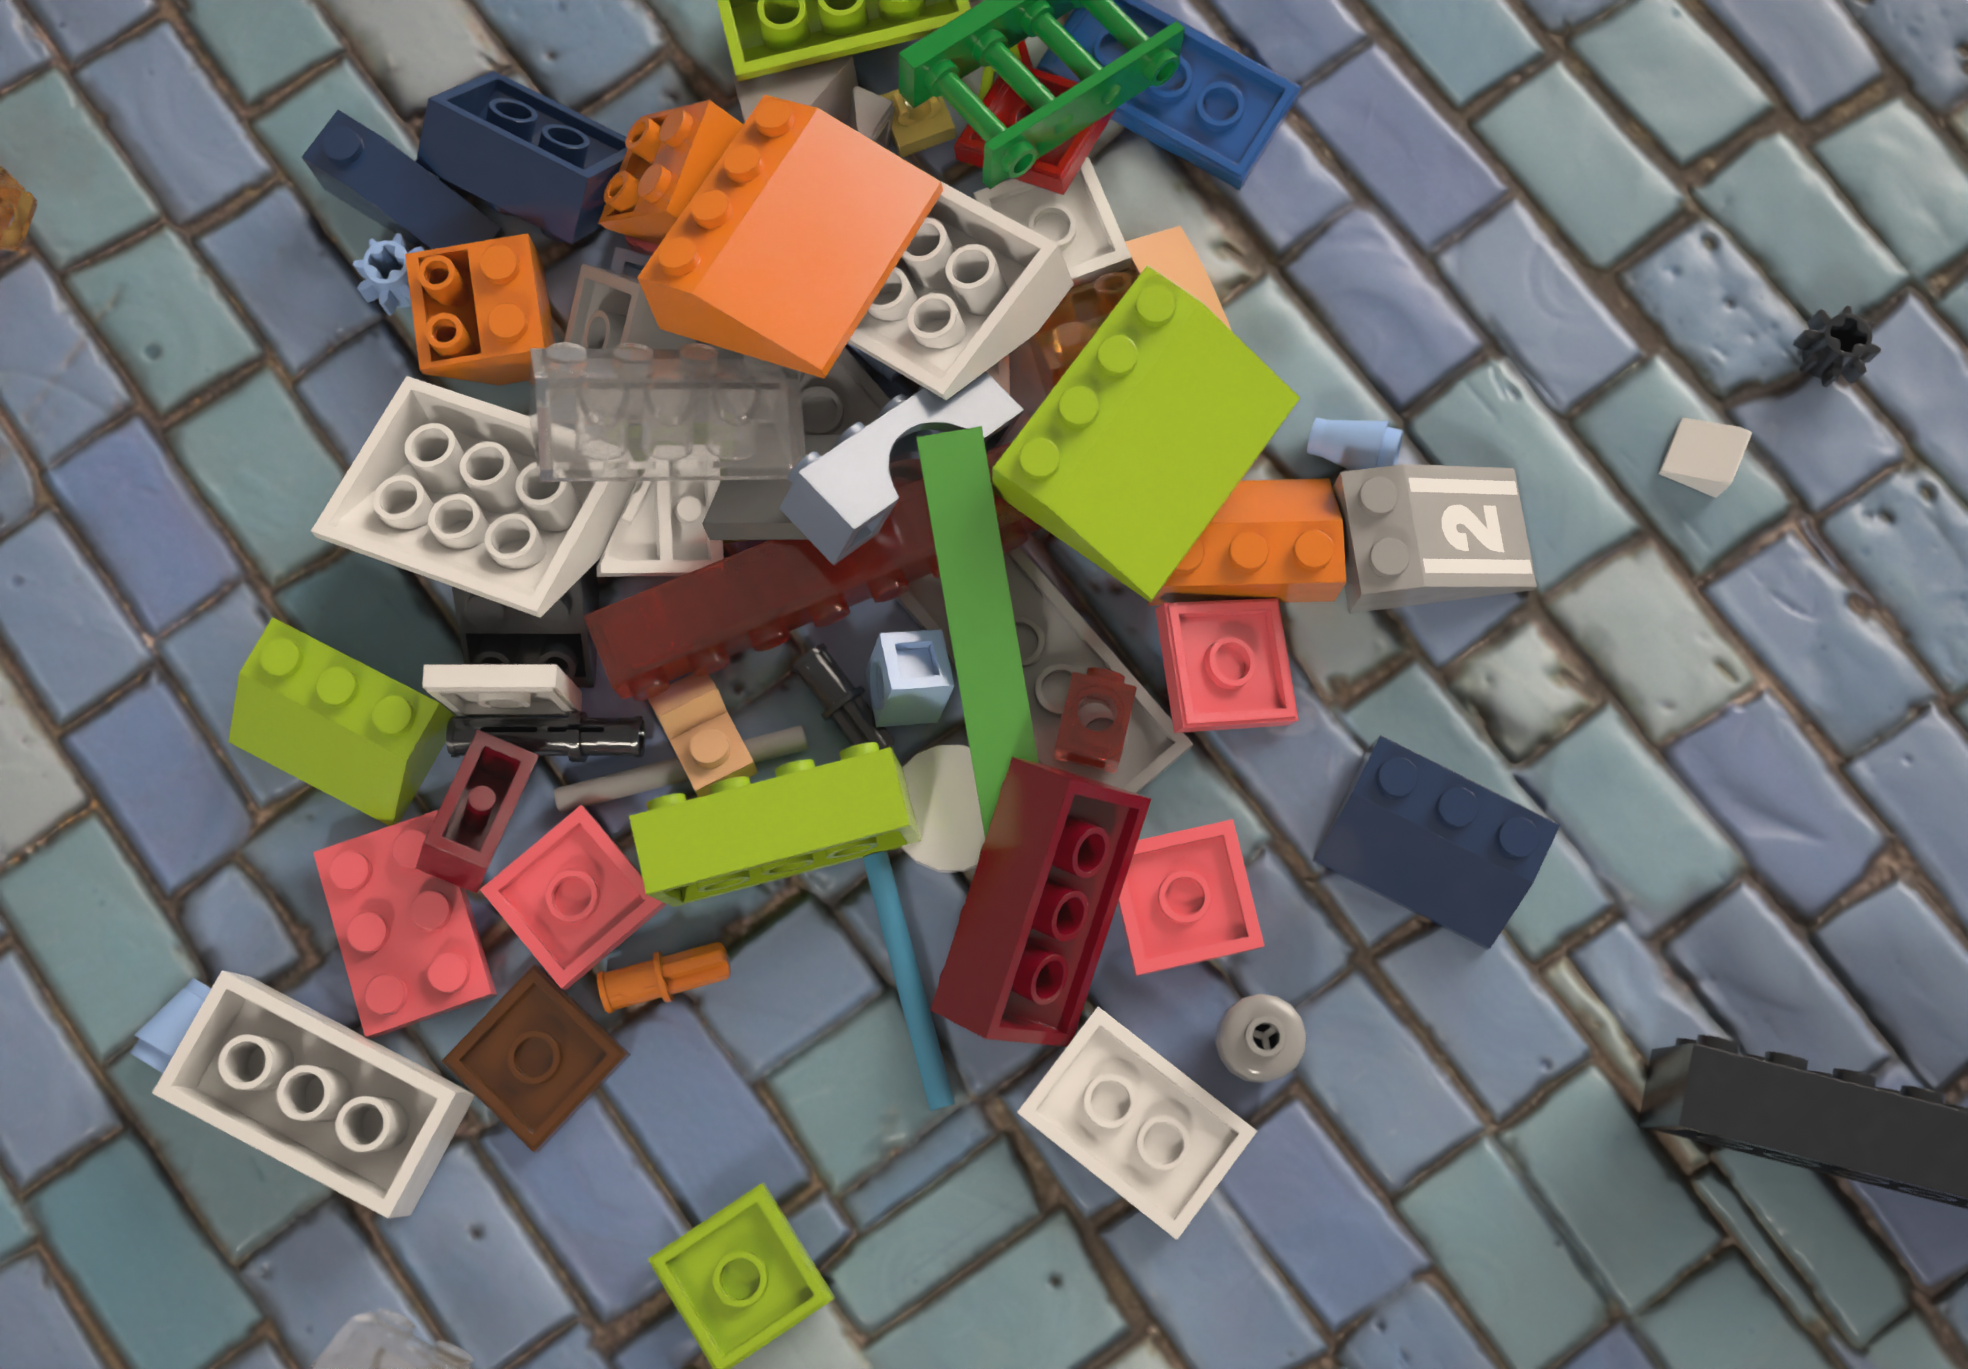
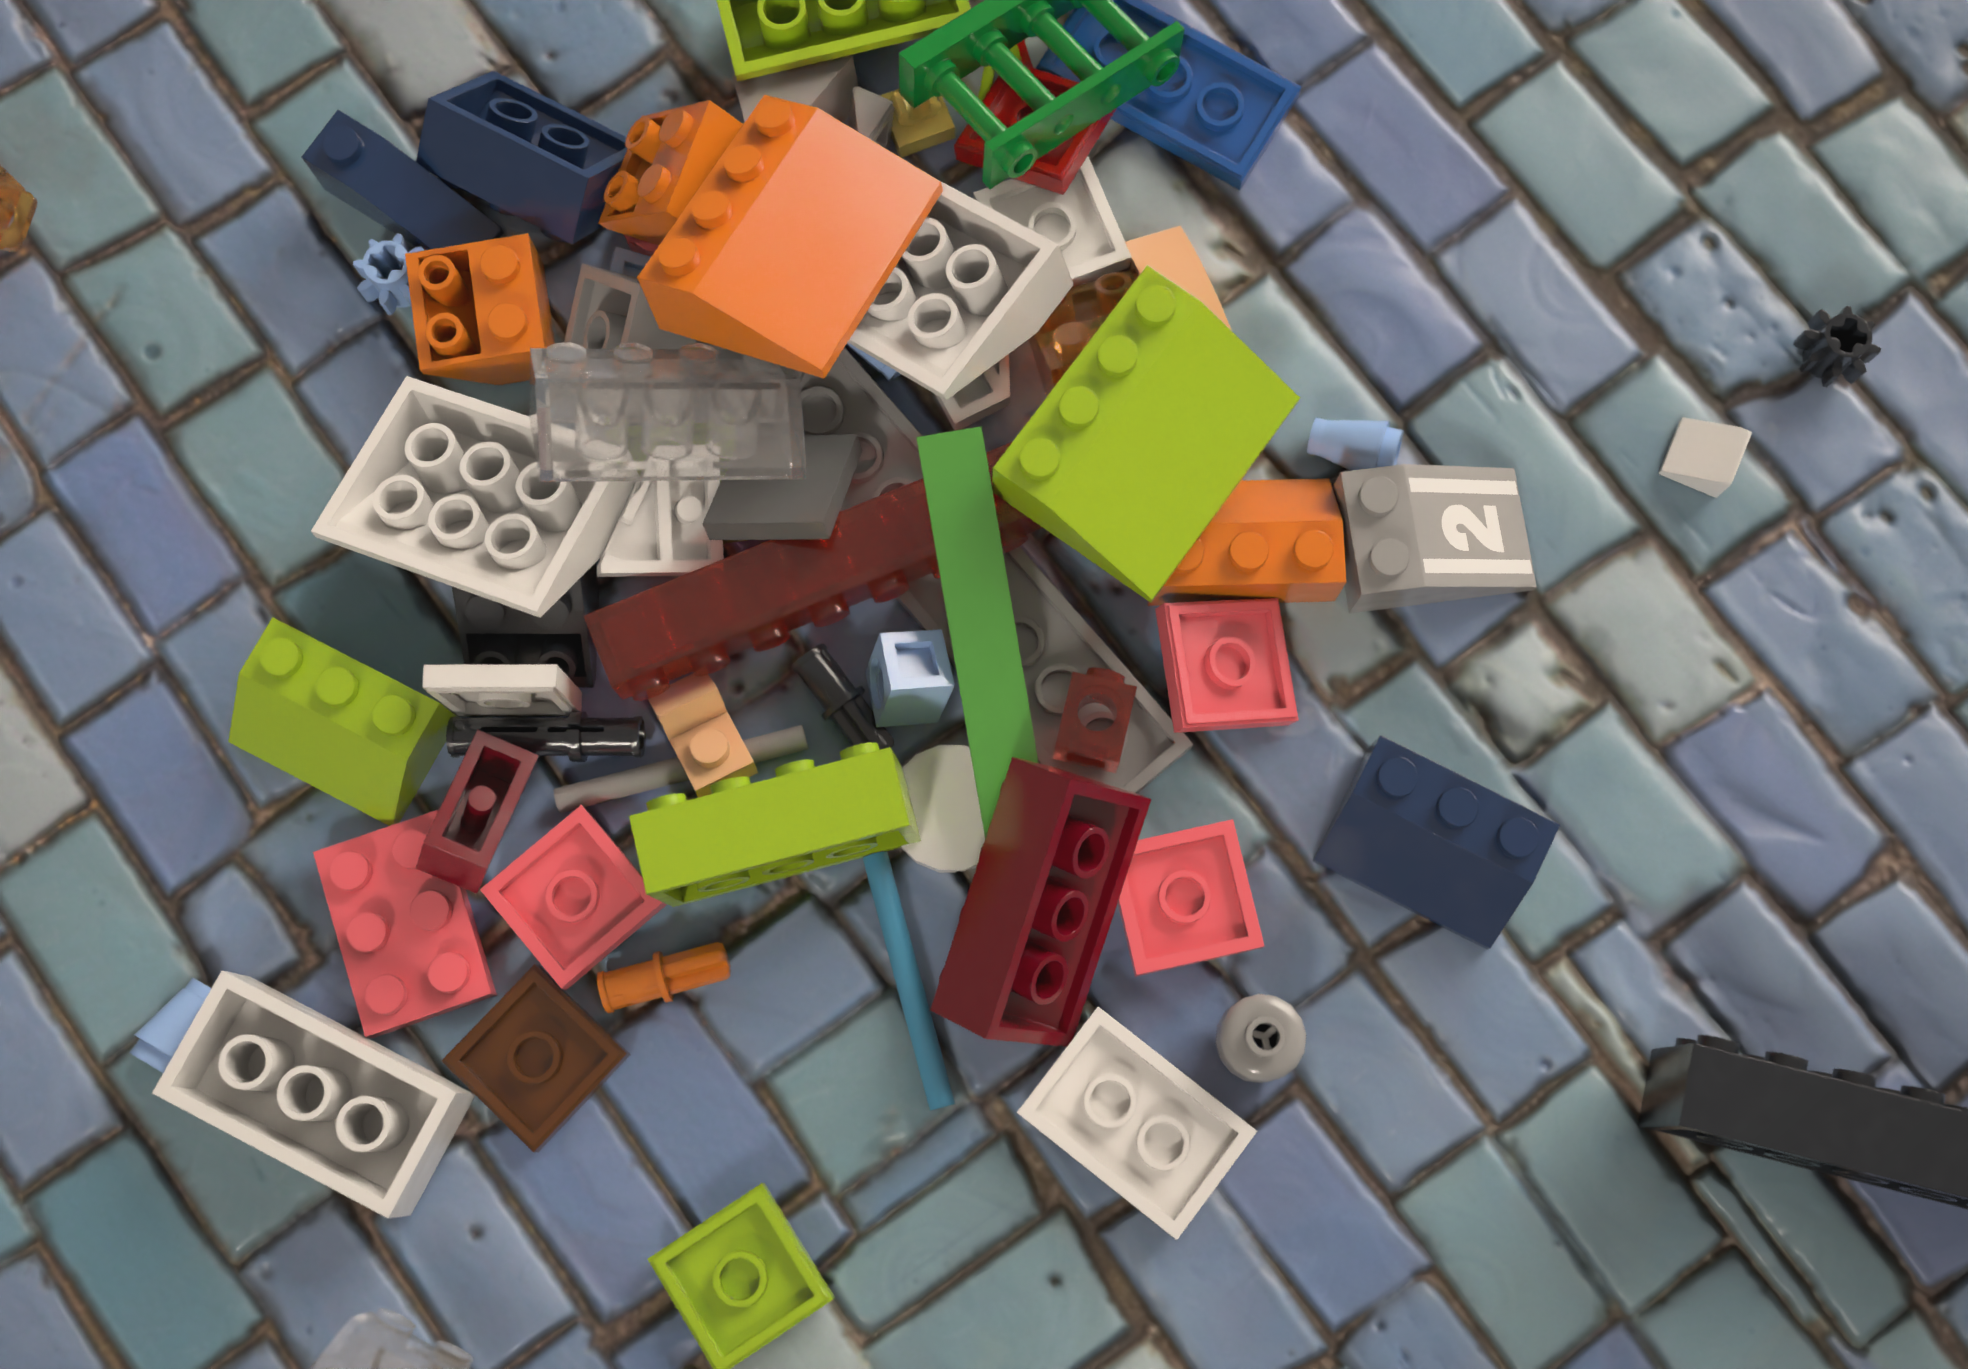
(849, 490): arch -> none

